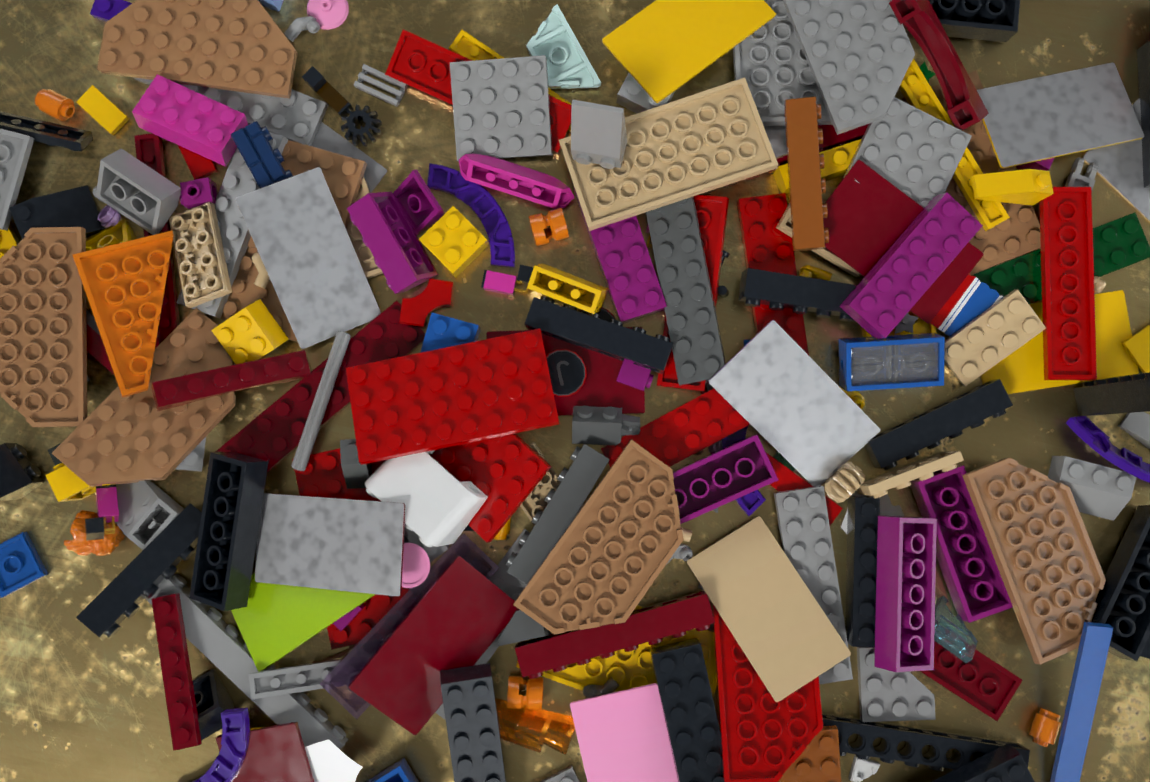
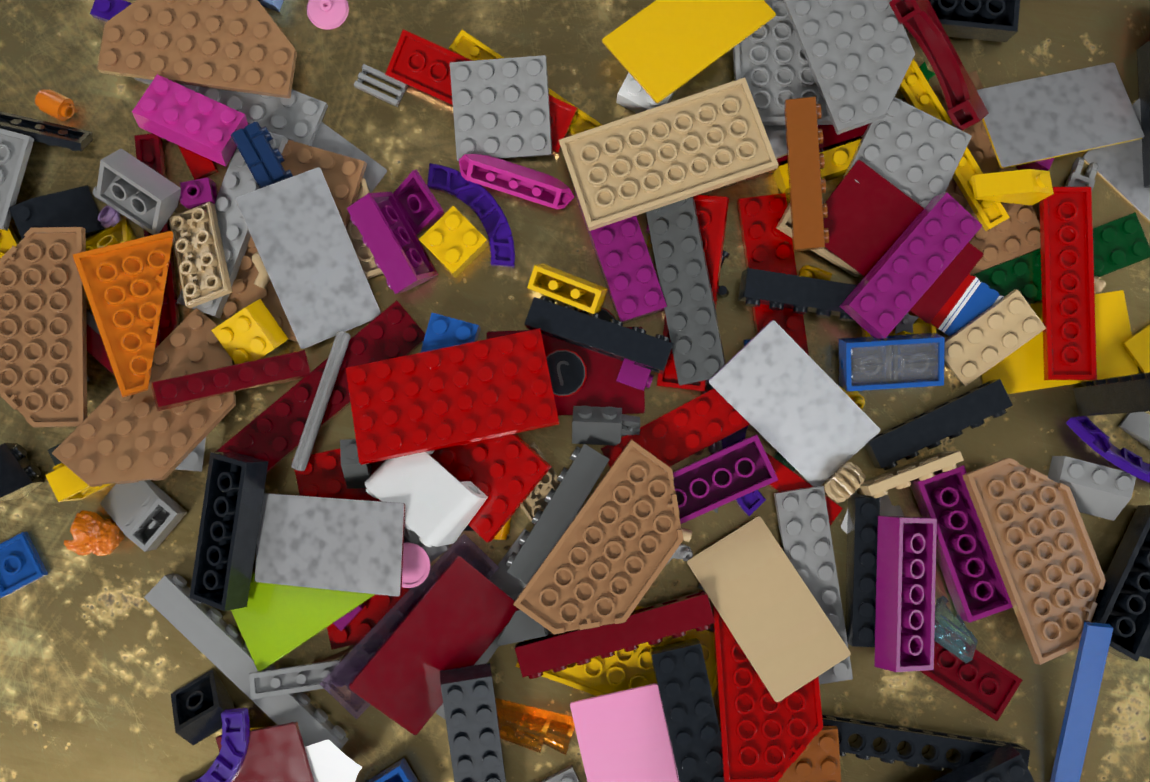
(103, 110): yellow tile -> none
(107, 512): piece -> none
(143, 575): black brick -> none
(176, 671): dark red plate -> none
(301, 24): light grey arm -> none
(327, 92): piece -> none
(357, 117): black gear -> none
(435, 296): red tile -> none
(506, 283): dark pink piece -> none
(533, 696): orange wheel -> none
(553, 219): orange wheel -> none
(566, 60): light aqua wing -> none
(593, 690): clear smoke arm -> none
(598, 134): light grey slope -> none
(862, 769): white tile -> none
(890, 694): light grey plate -> none
(1045, 727): orange brick -> none

